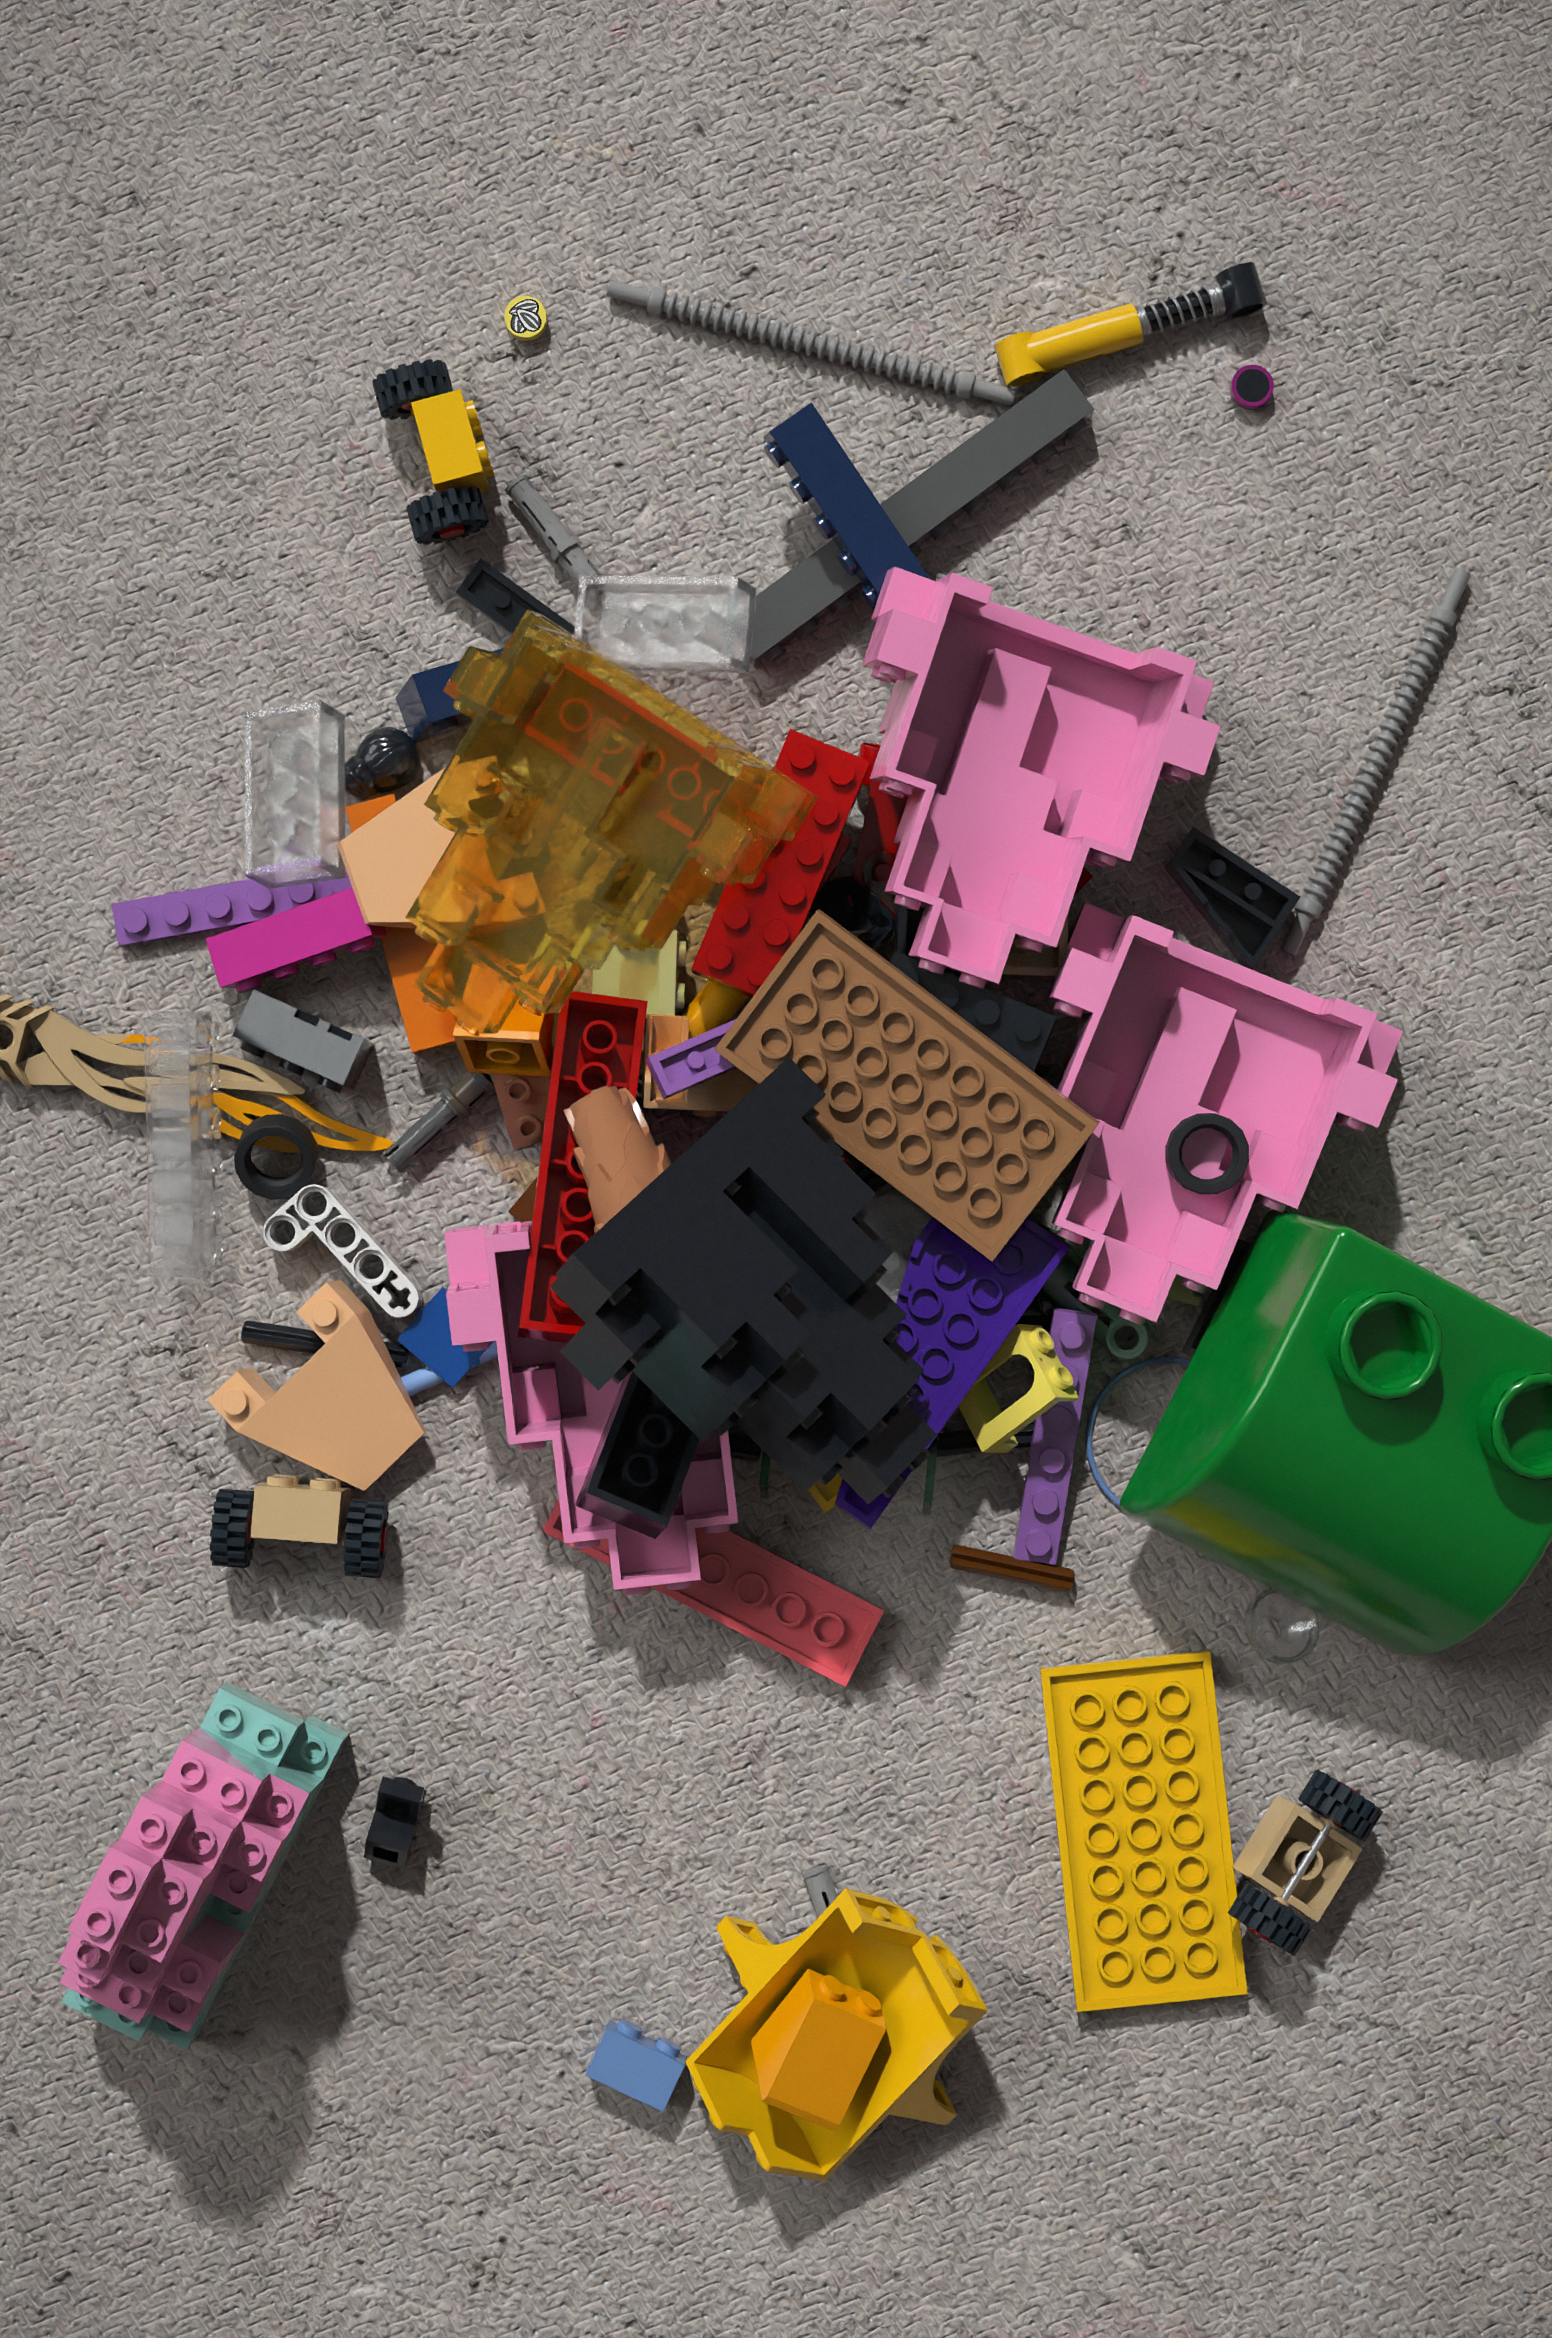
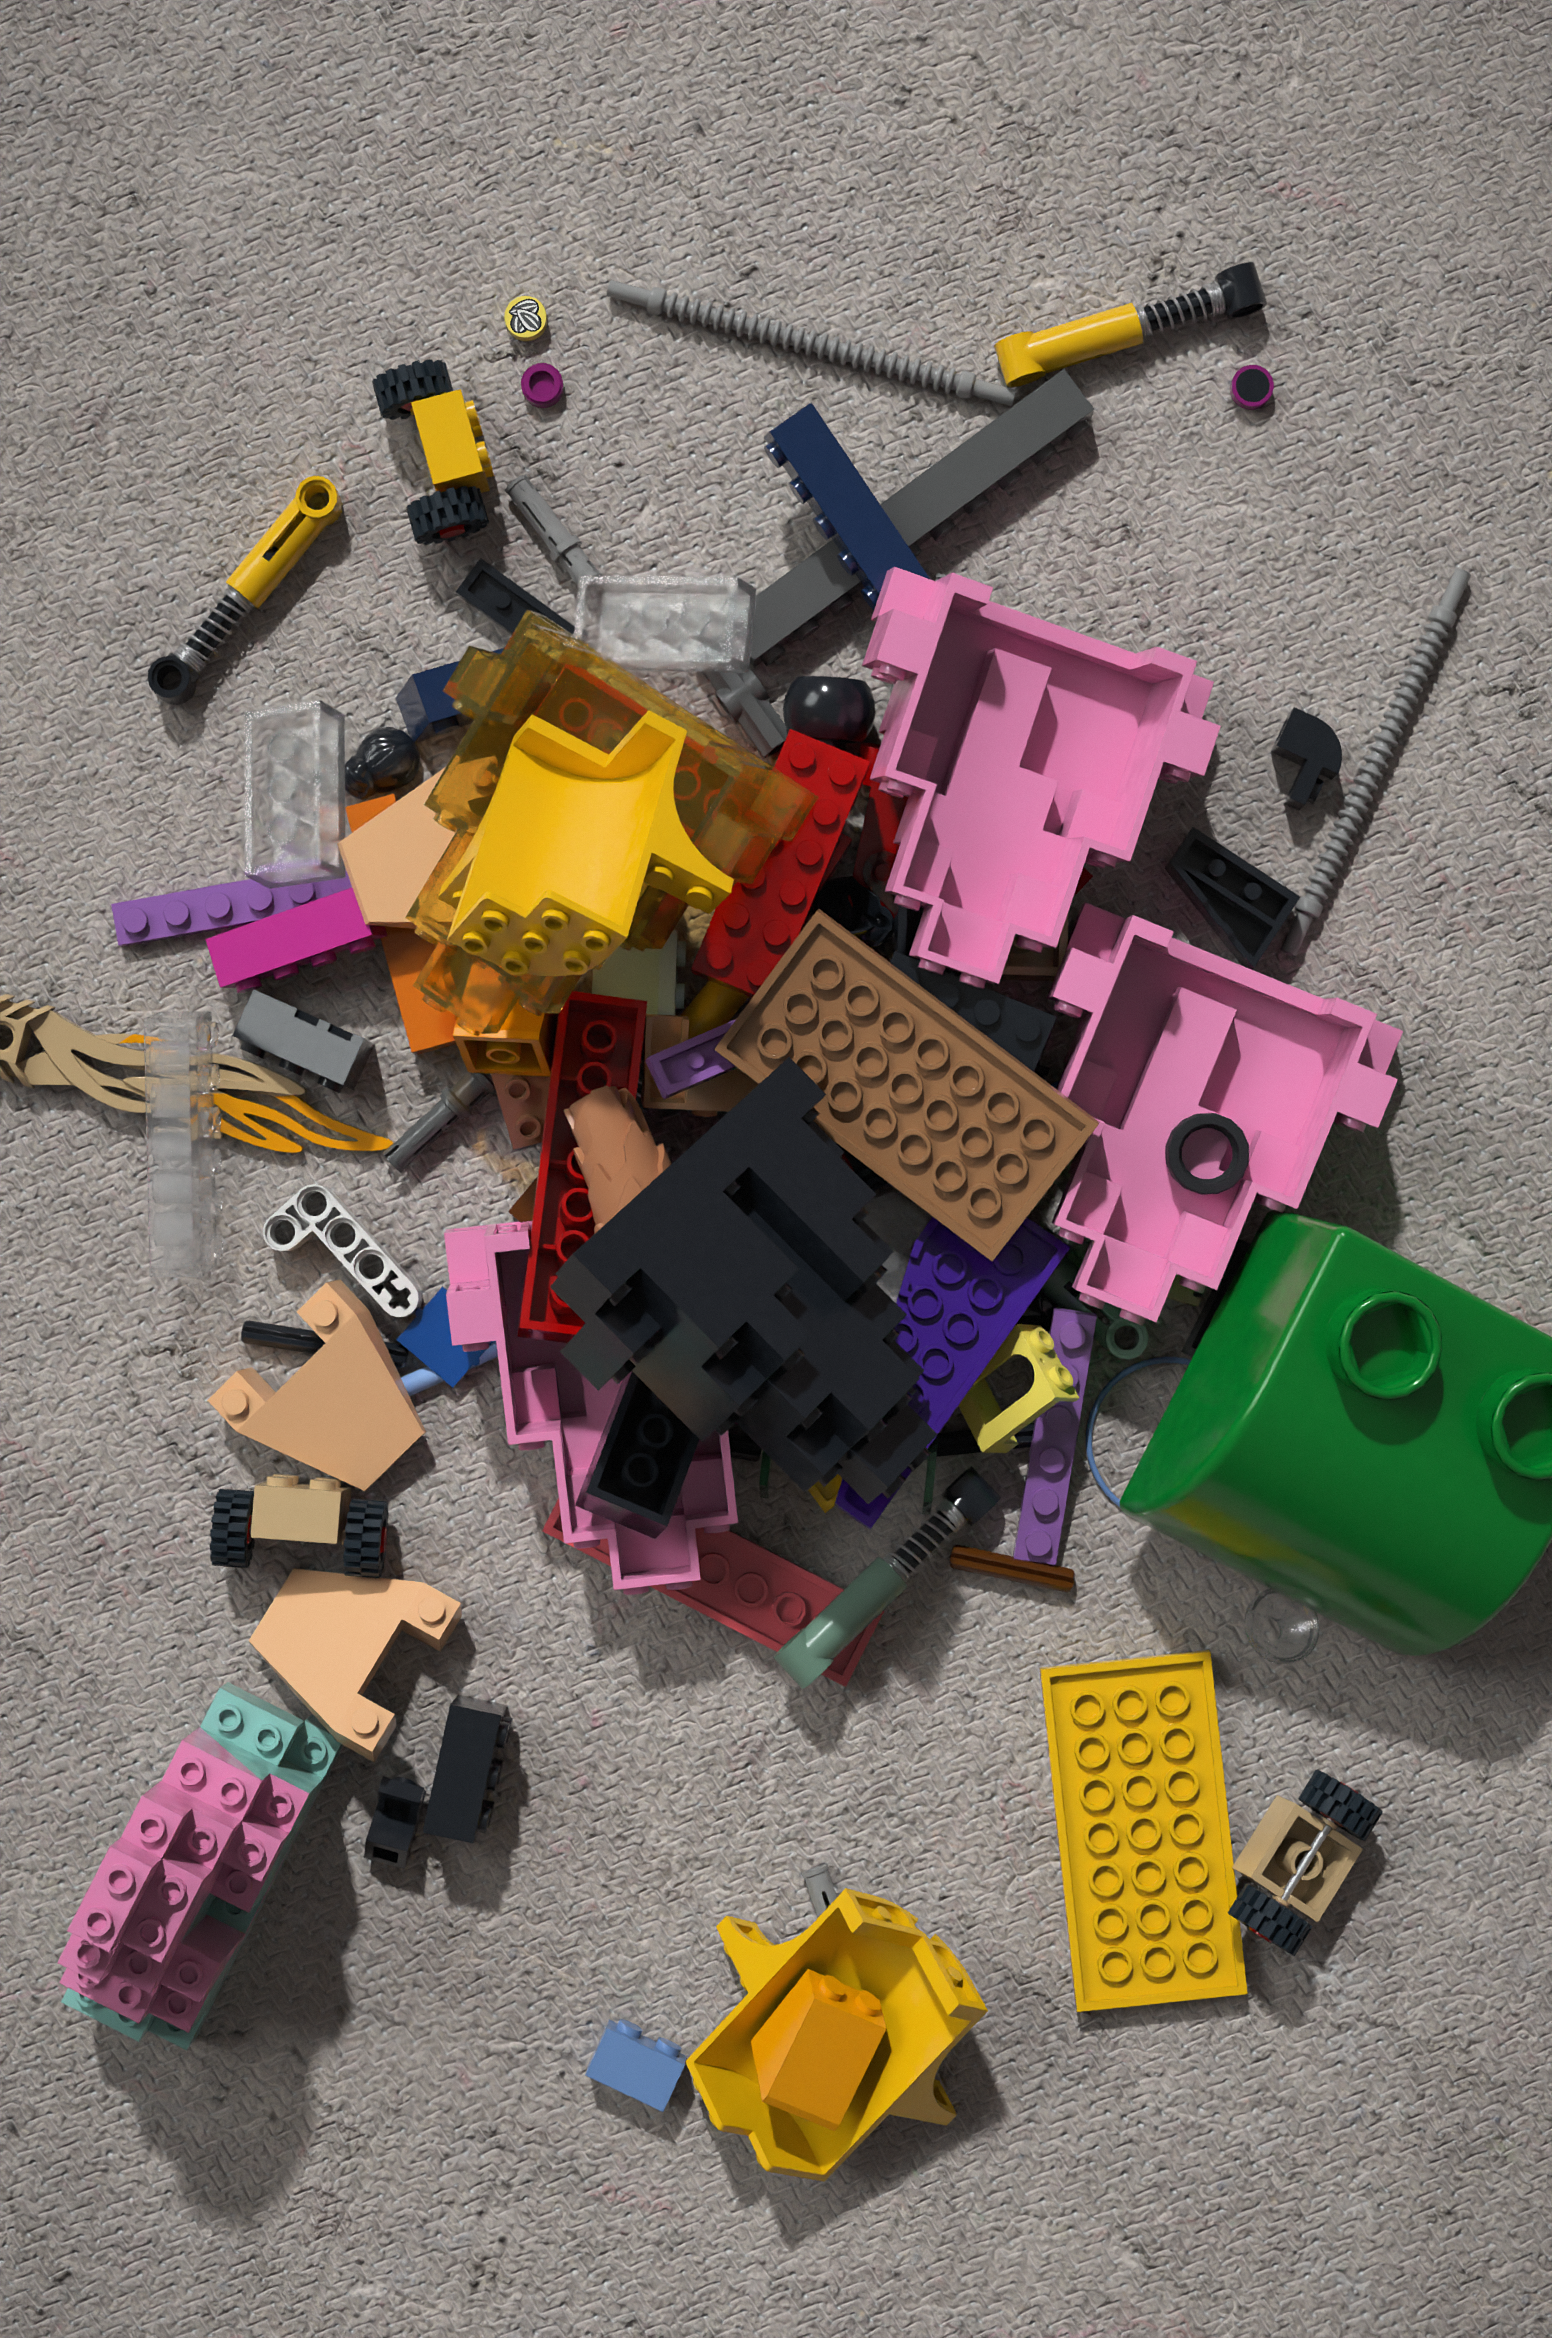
(249, 585): none -> piece
(266, 1185): black tyre -> none
(332, 1635): none -> light nougat wedge
(467, 1769): none -> black brick
(542, 385): none -> magenta tile
(569, 849): none -> yellow cylinder
(749, 705): none -> dark grey piece
(830, 709): none -> black wheel
(883, 1581): none -> piece
(1313, 747): none -> black brick

